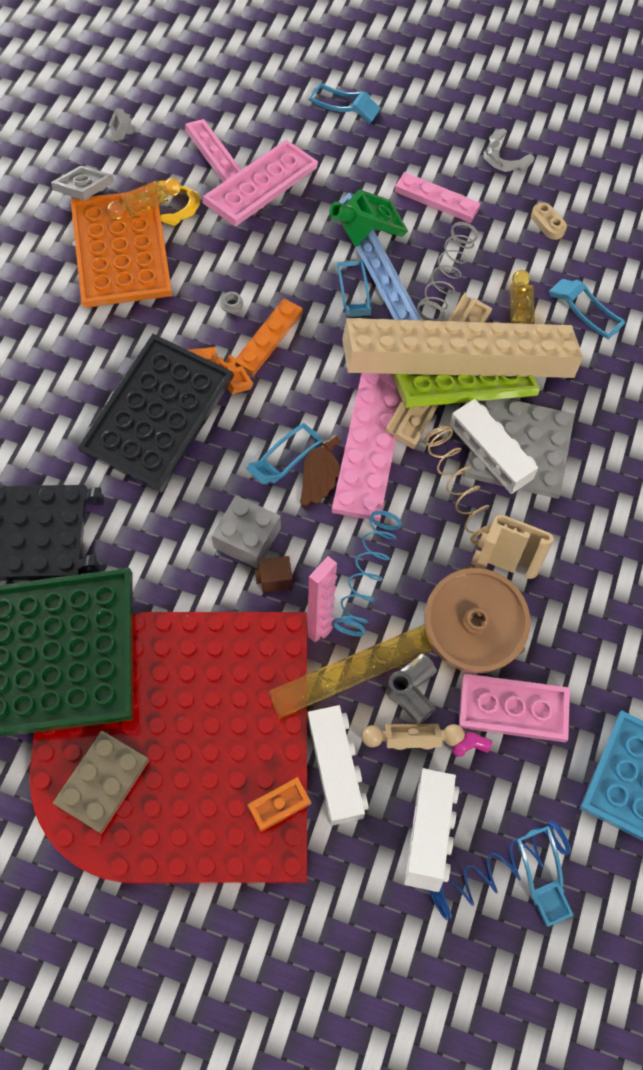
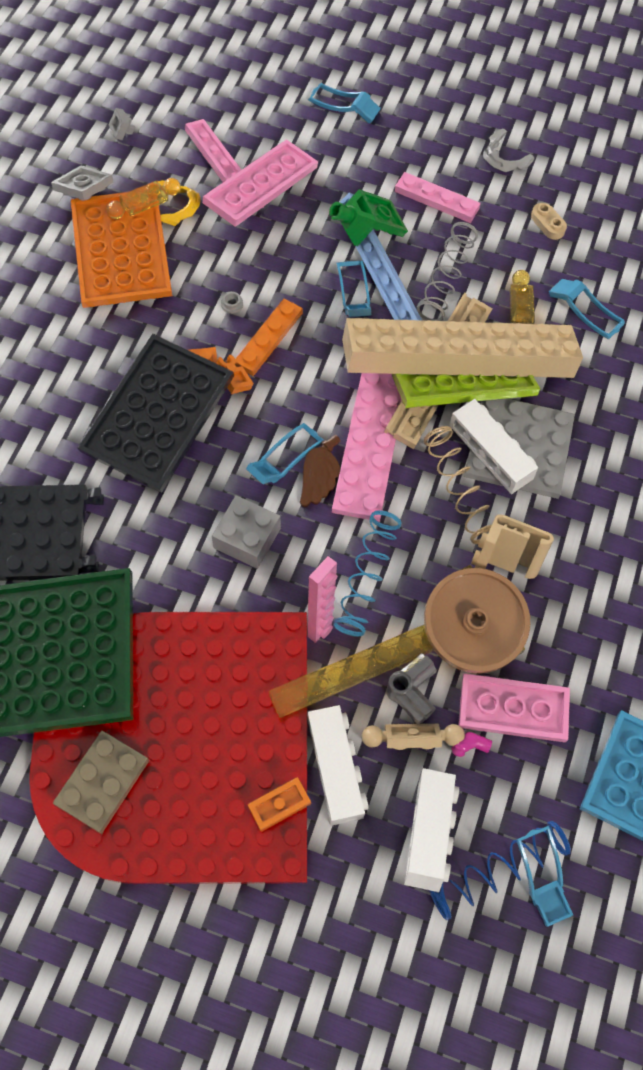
(274, 574): reddish brown brick -> none

